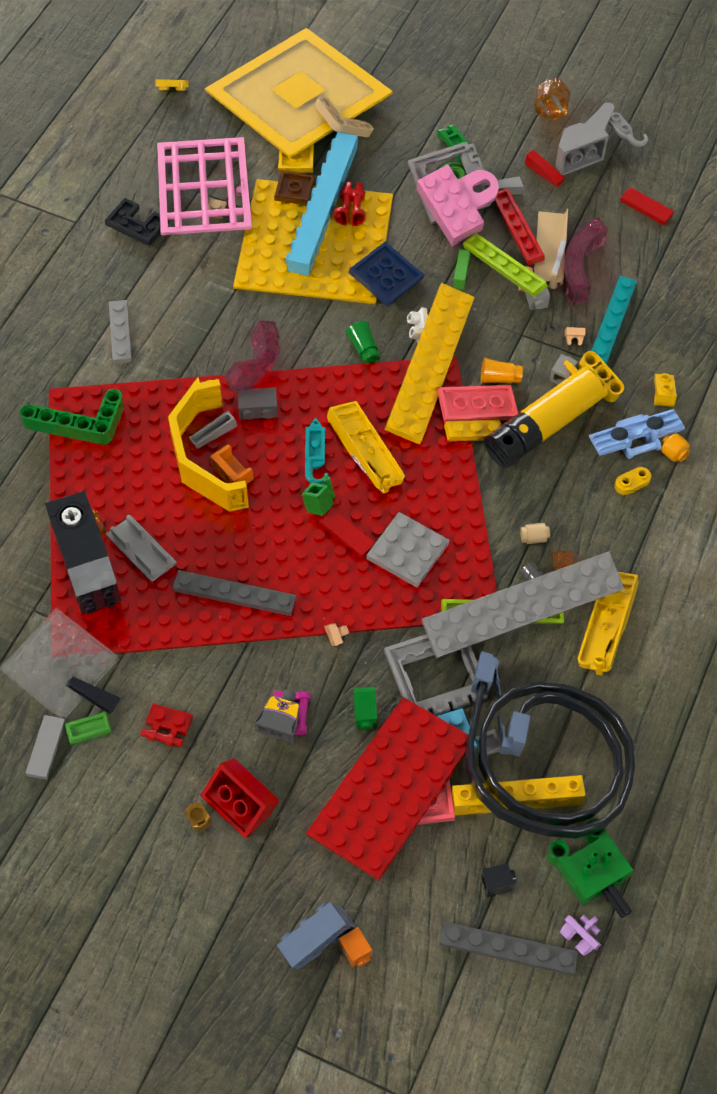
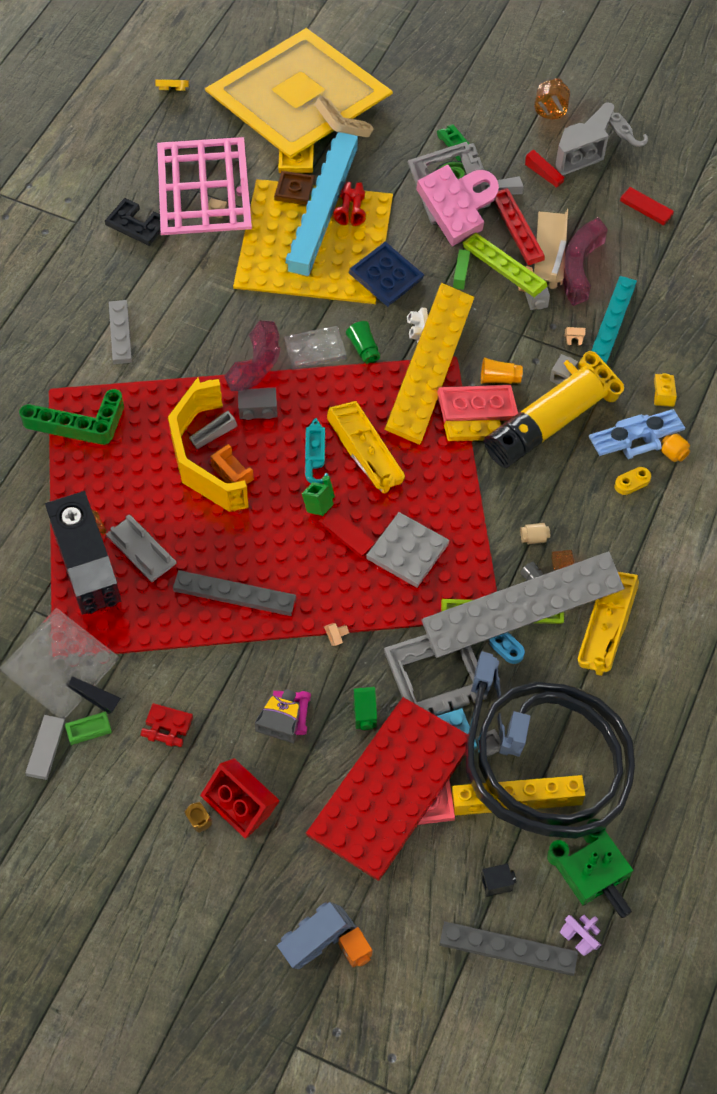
(315, 347): none -> clear plate
(508, 646): none -> dark azure plate

